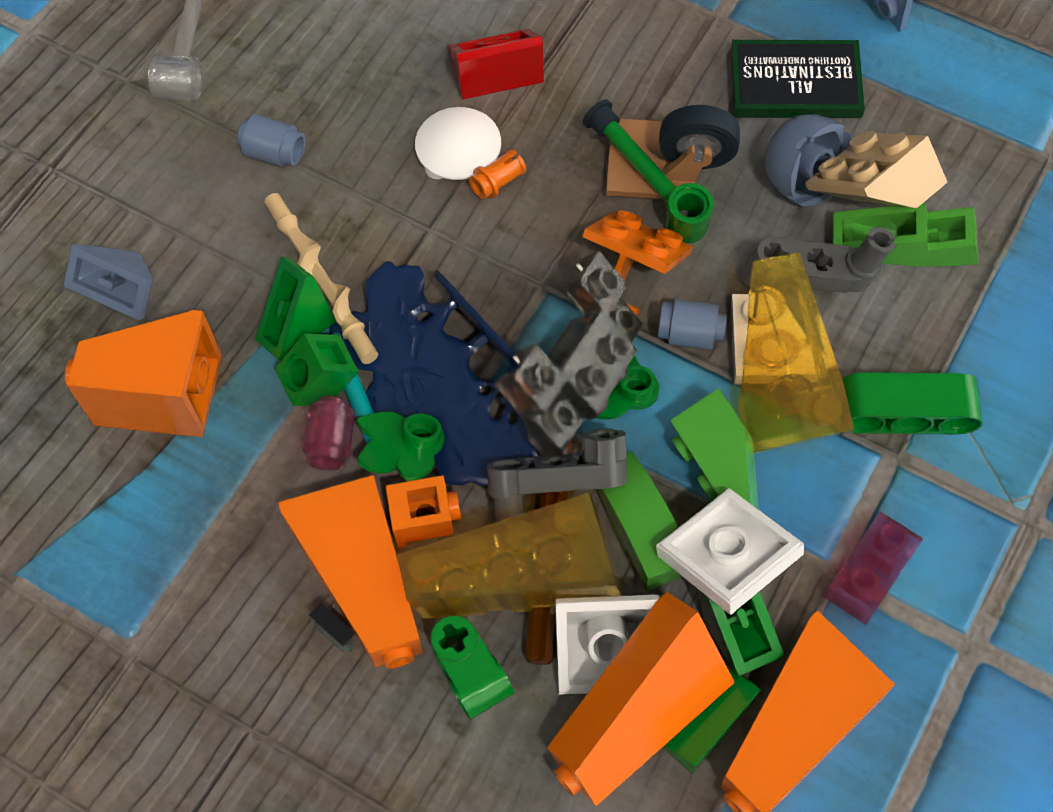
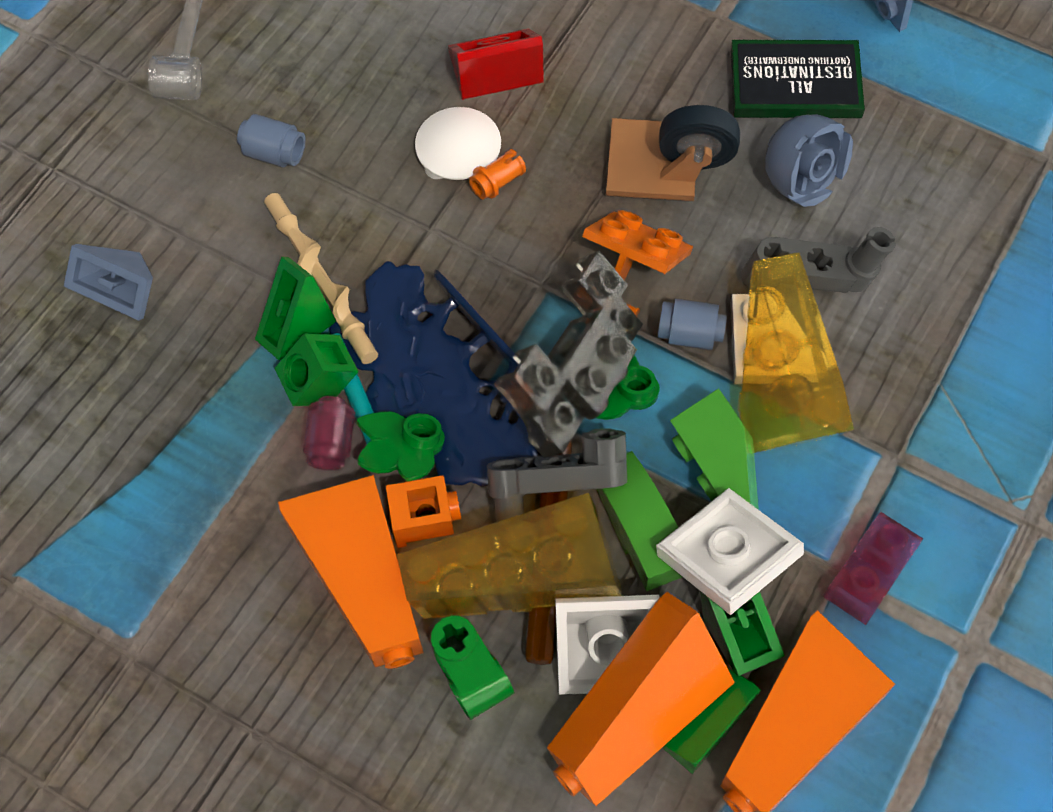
(148, 375): orange slope -> none
(332, 627): black piece -> none
(680, 198): green piece -> none
(882, 170): tan slope -> none
(913, 403): green beam -> none
(919, 235): bright green slope -> none

